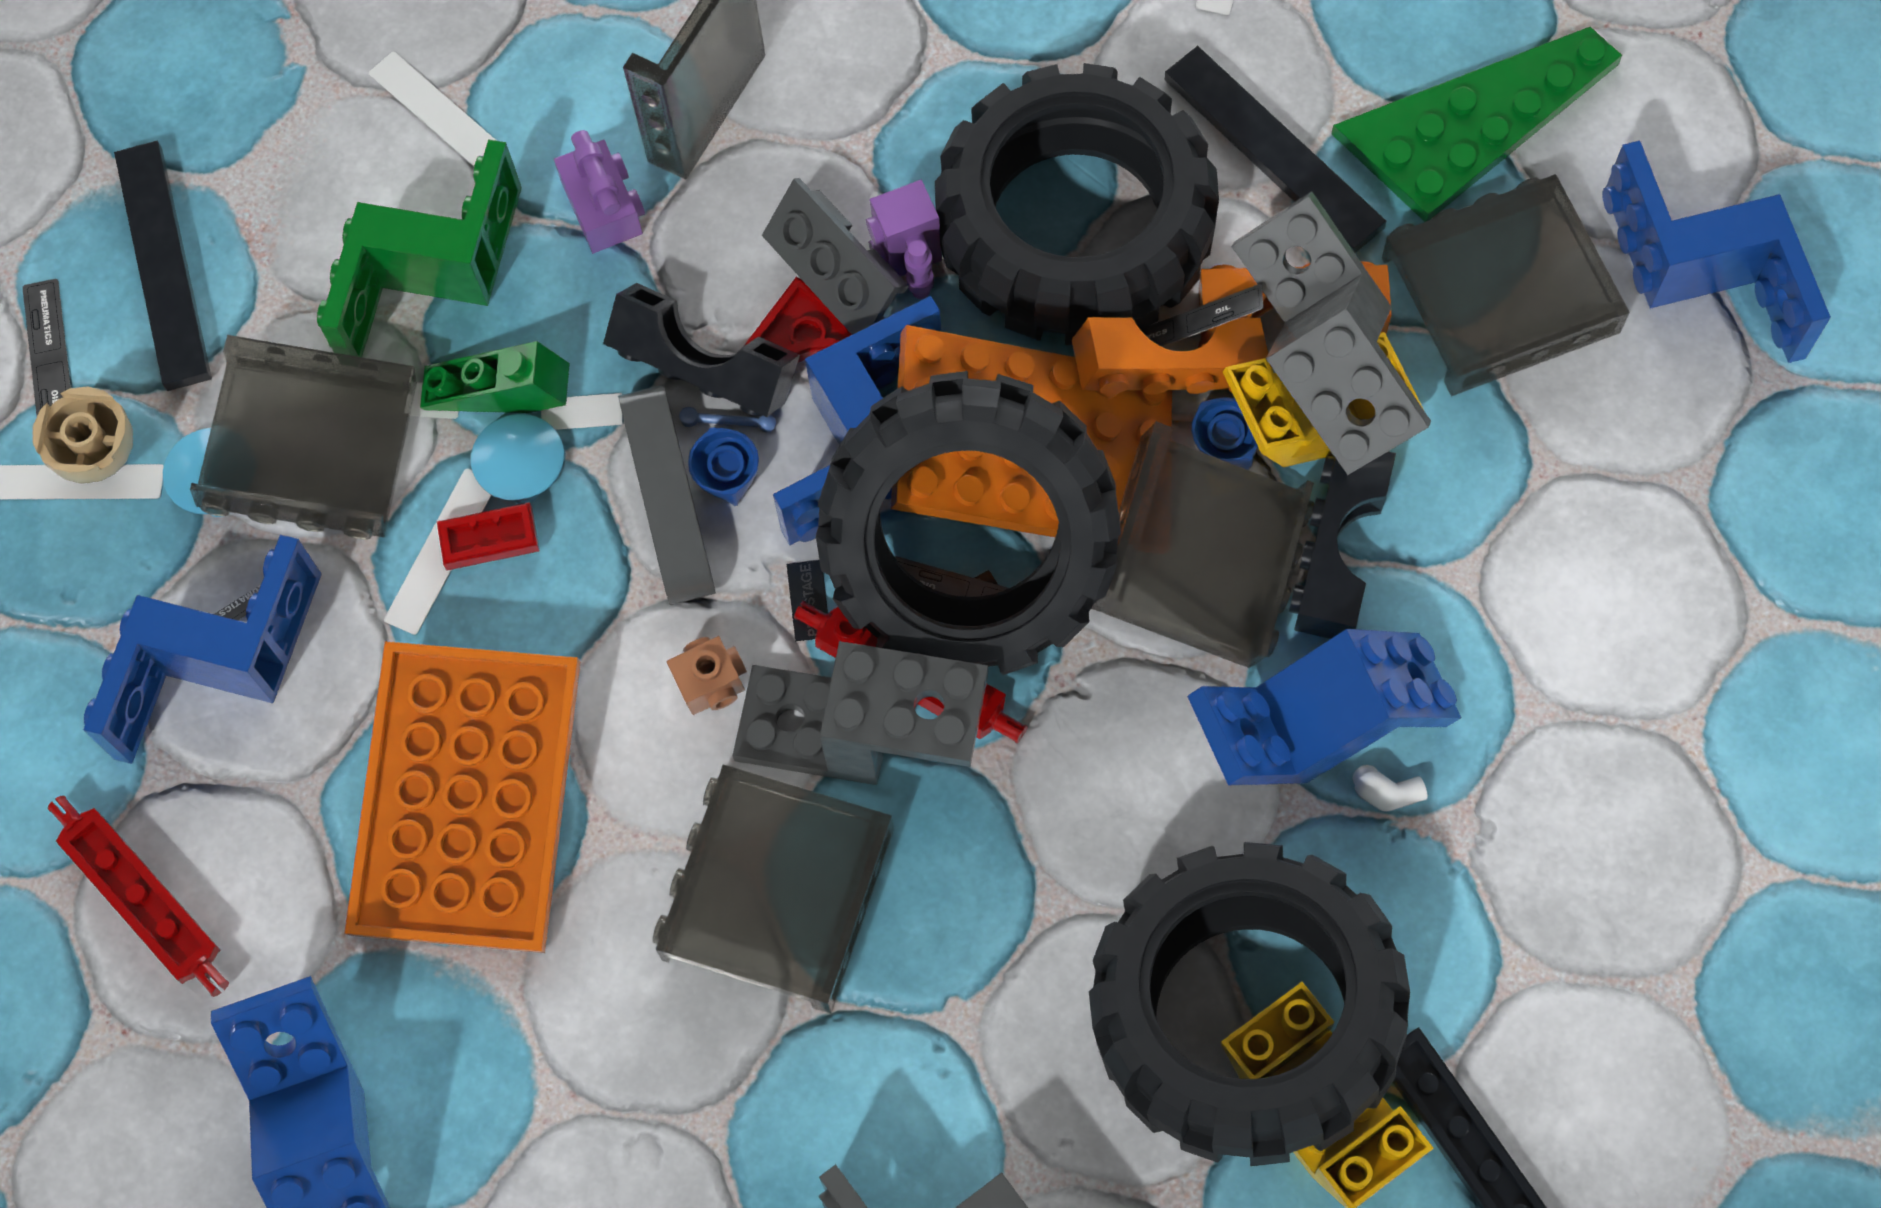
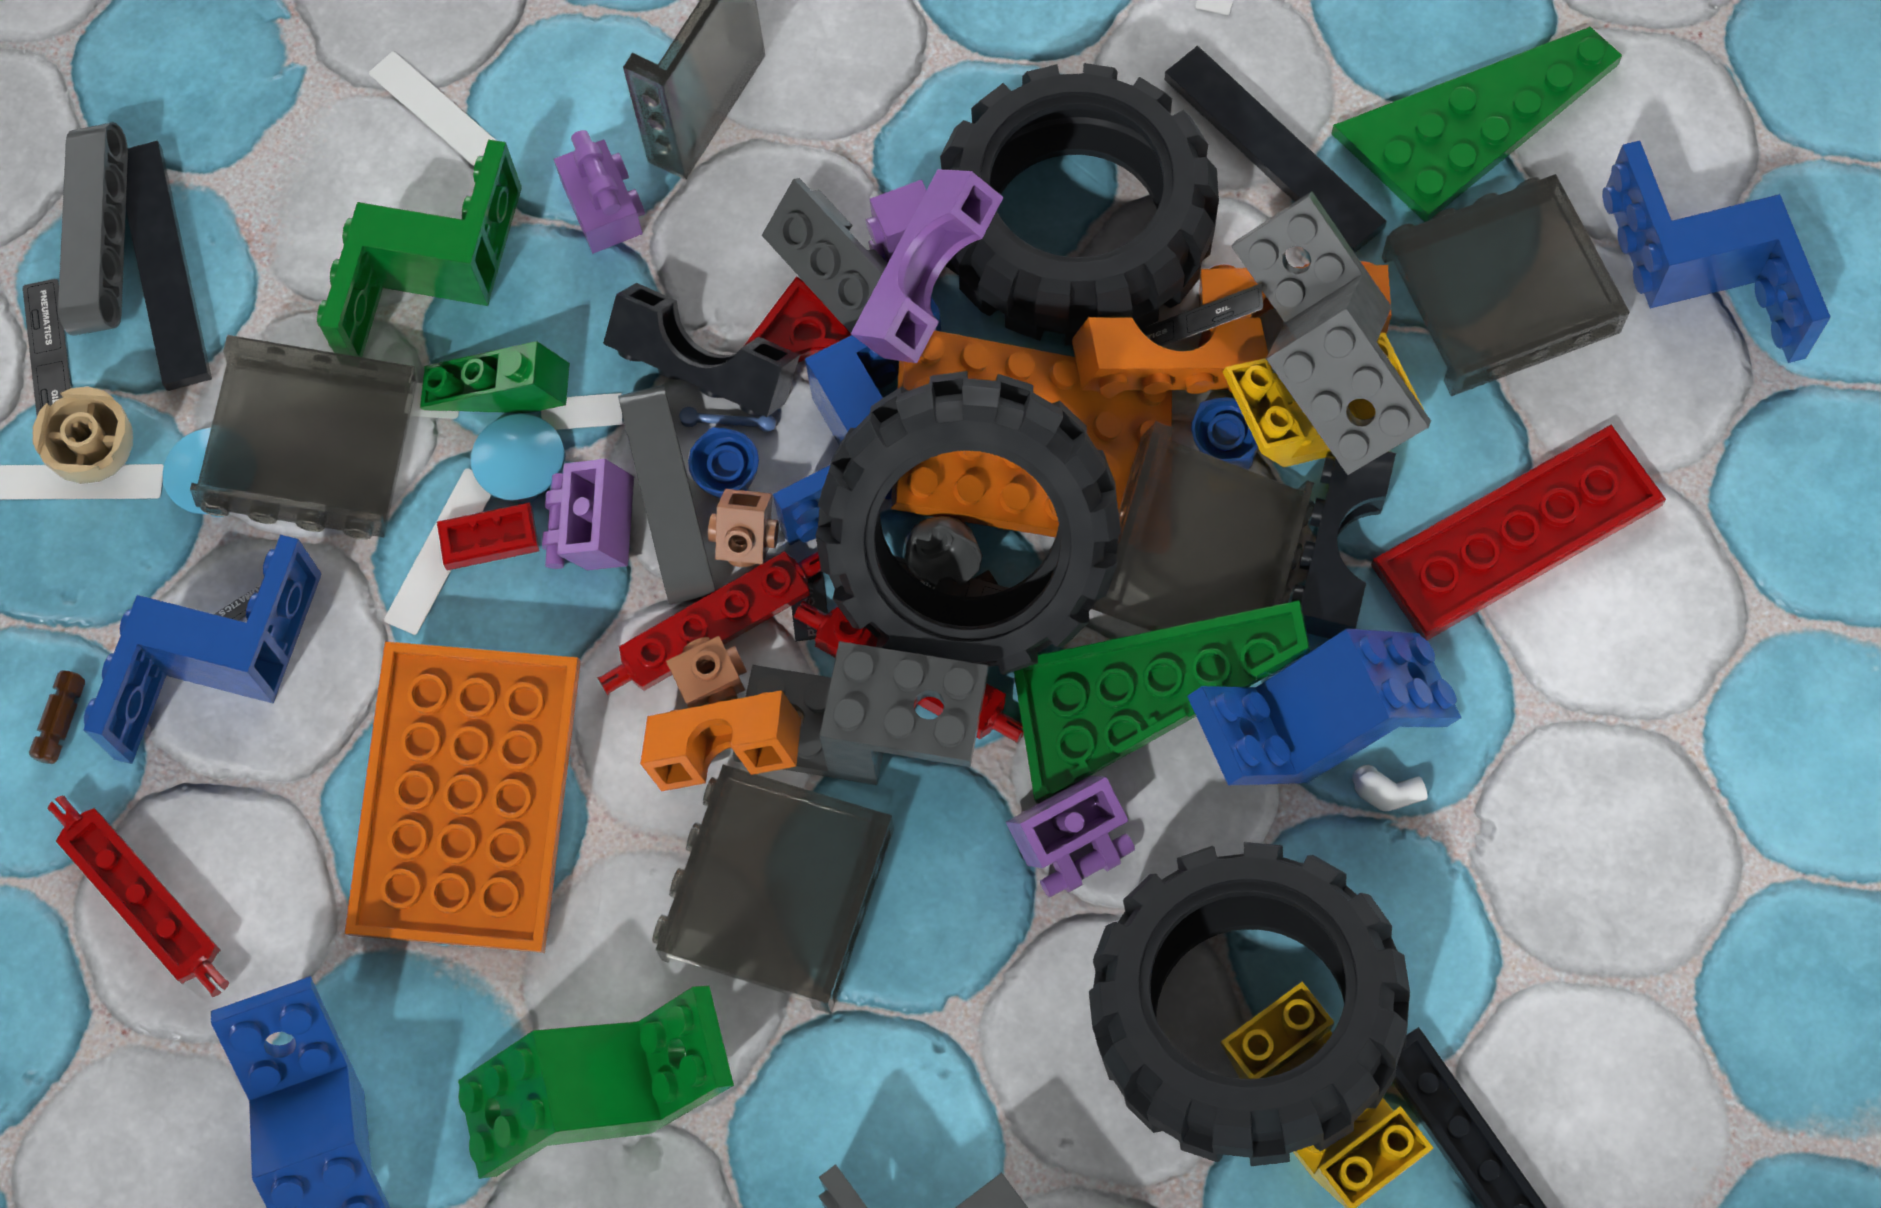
(57, 717): none -> reddish brown axle
(93, 229): none -> dark grey beam
(589, 516): none -> medium lavender brick
(594, 1082): none -> green bracket
(685, 741): none -> orange arch
(722, 613): none -> red plate
(743, 527): none -> nougat brick
(942, 550): none -> dark grey hair
(948, 218): none -> medium lavender arch
(1067, 823): none -> medium lavender brick
(1119, 694): none -> green wing
(1517, 532): none -> red tile

